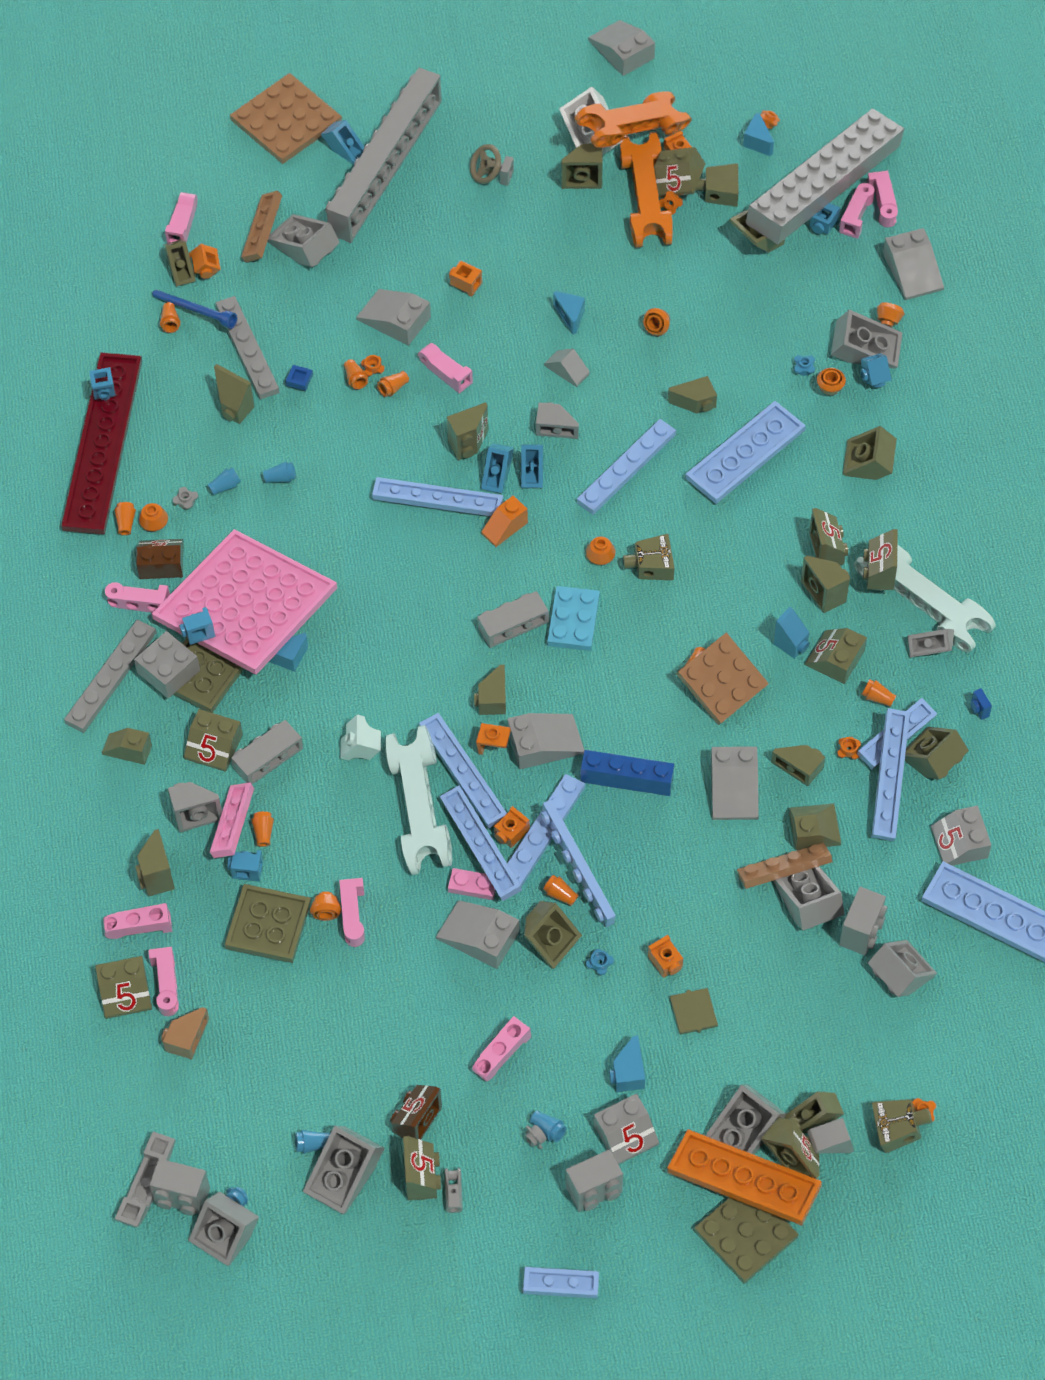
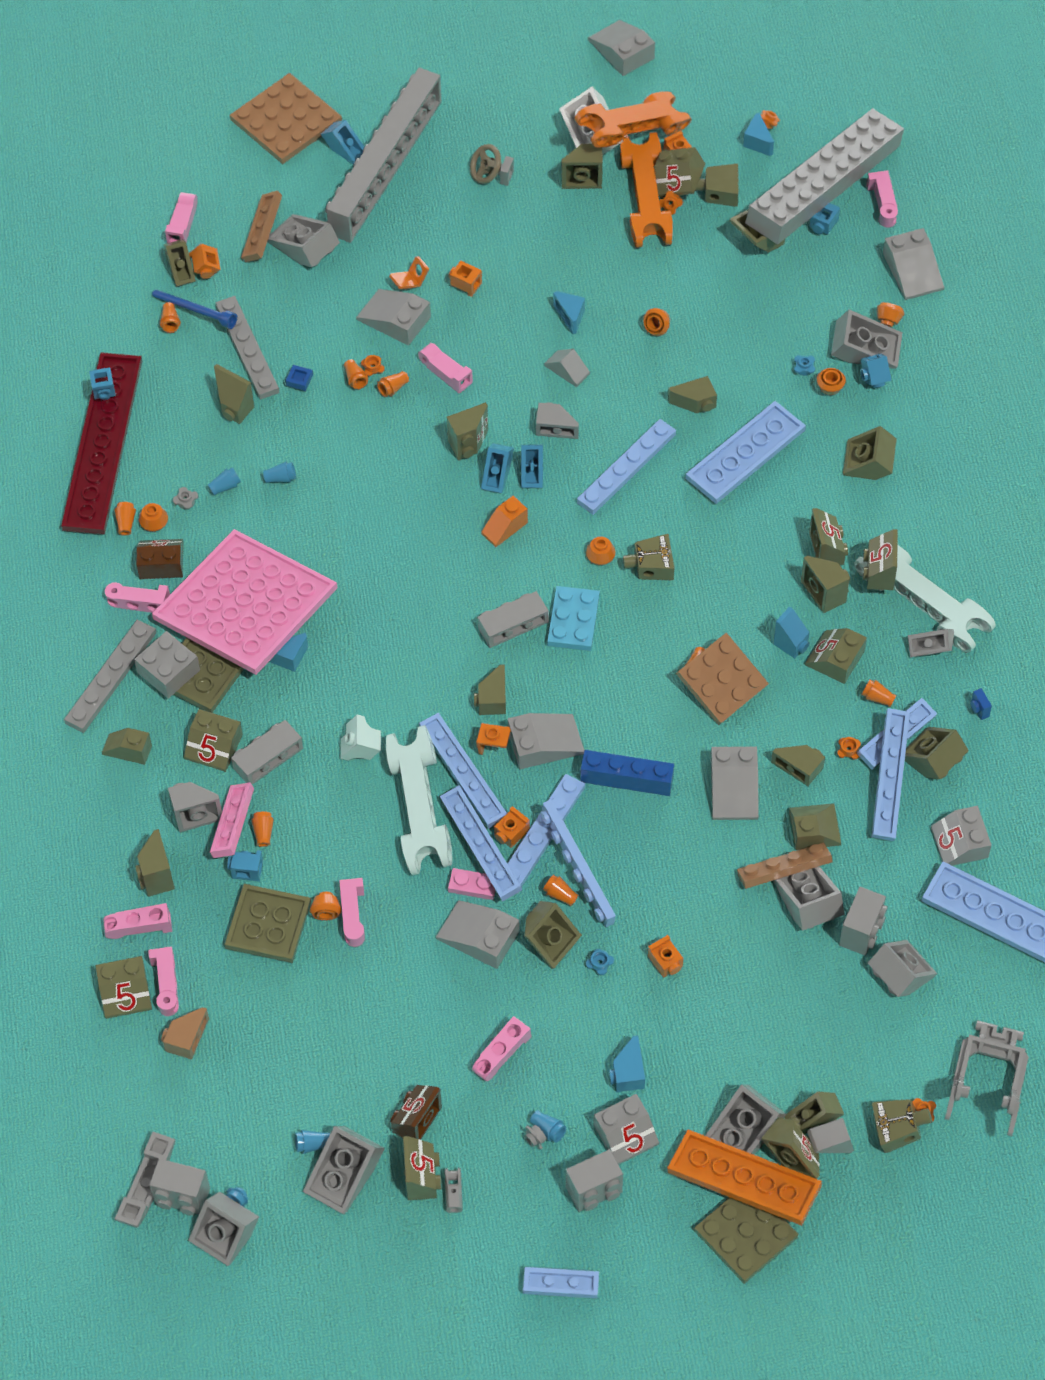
(197, 627): dark azure brick -> none
(410, 278): none -> orange bracket
(436, 496): light blue plate -> none
(693, 1011): olive piece -> none
(851, 221): bright pink leg -> none
(998, 1046): none -> light grey piece

